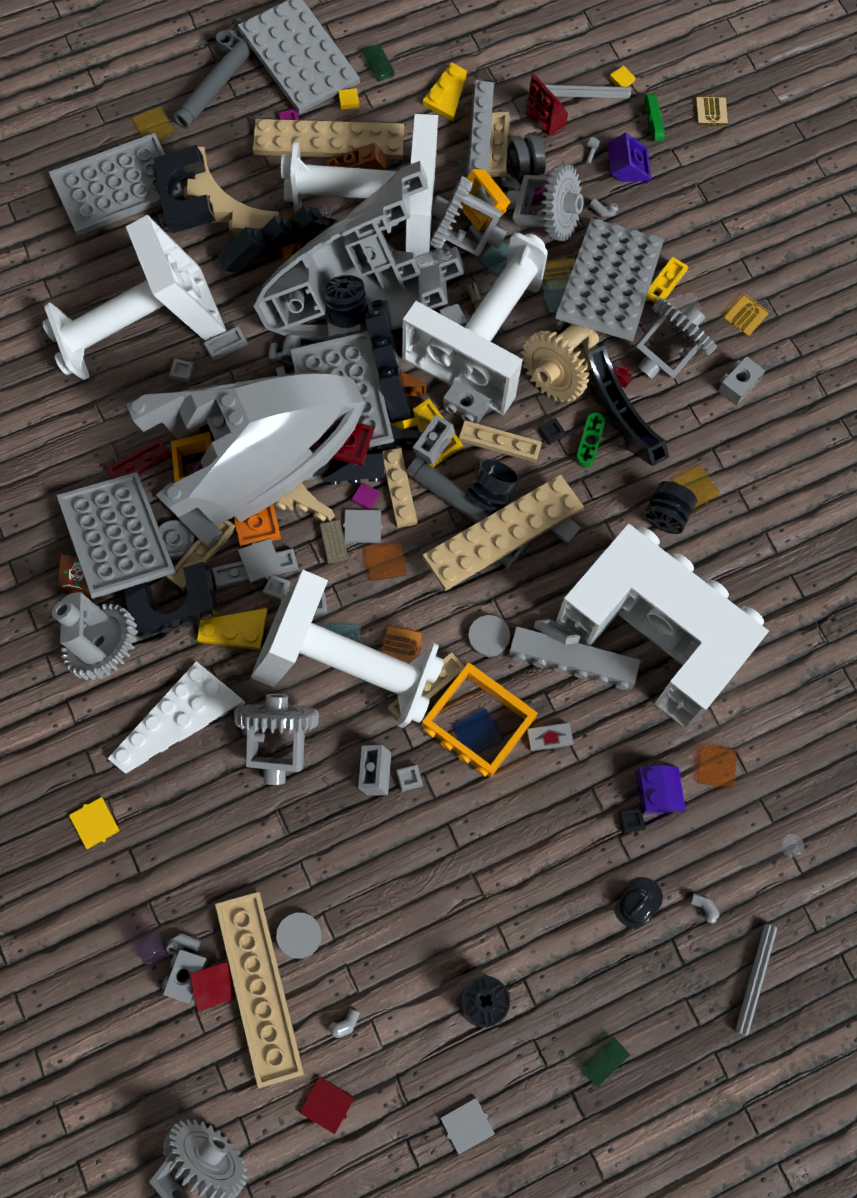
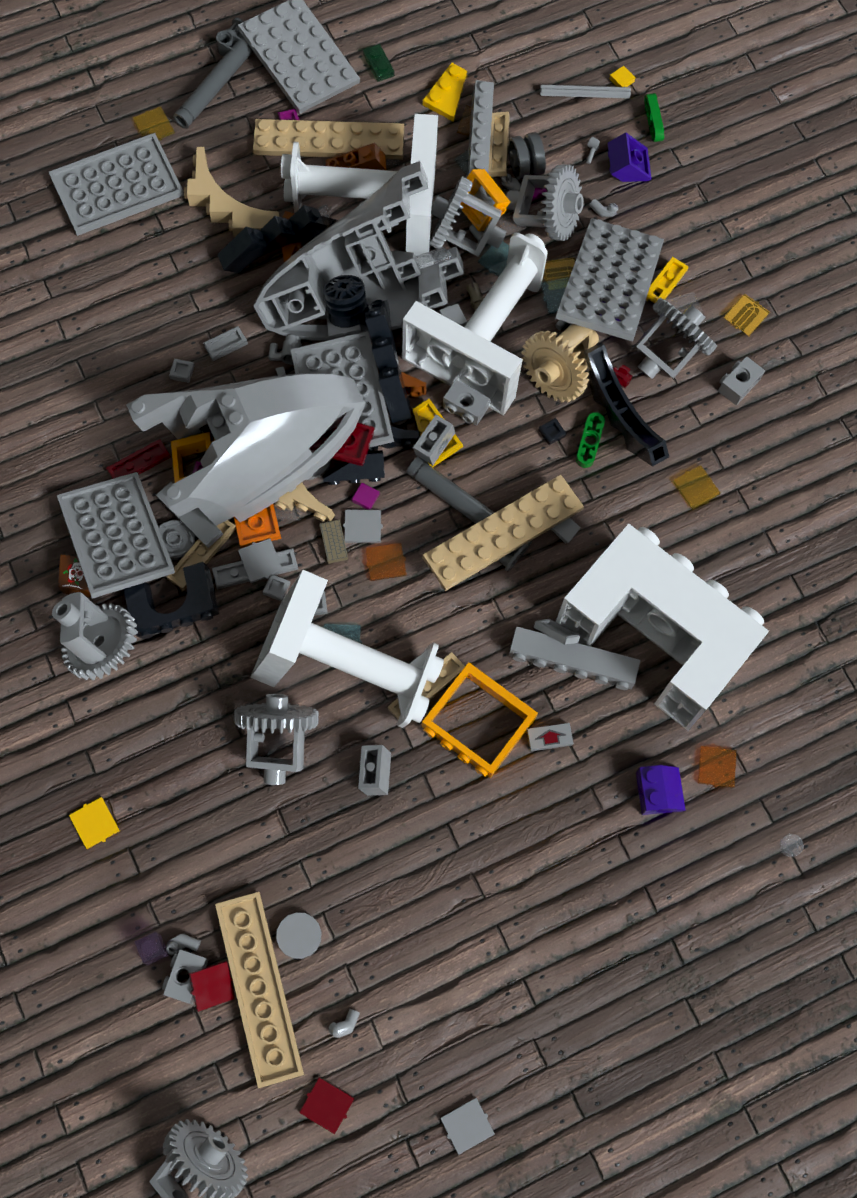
(169, 171): black arch -> none
(171, 281): white piece -> none
(180, 713): white wing -> none
(235, 630): yellow wing -> none
(348, 99): yellow tile -> none
(399, 488): tan plate -> none
(402, 643): clear orange piece -> none
(406, 423): yellow tile -> none
(409, 778): light grey tile -> none
(471, 1004): black wheel -> none
(478, 732): clear blue piece -> none
(489, 635): light grey tile -> none
(492, 485): black wheel -> none
(500, 441): tan plate -> none
(545, 107): dark red slope -> none
(605, 1062): clear green plate -> none
(632, 820): black tile -> none
(639, 903): black piece -> none
(670, 507): black wheel -> none
(708, 905): light grey arm -> none
(711, 111): piece -> none
(756, 979): light grey axle -> none

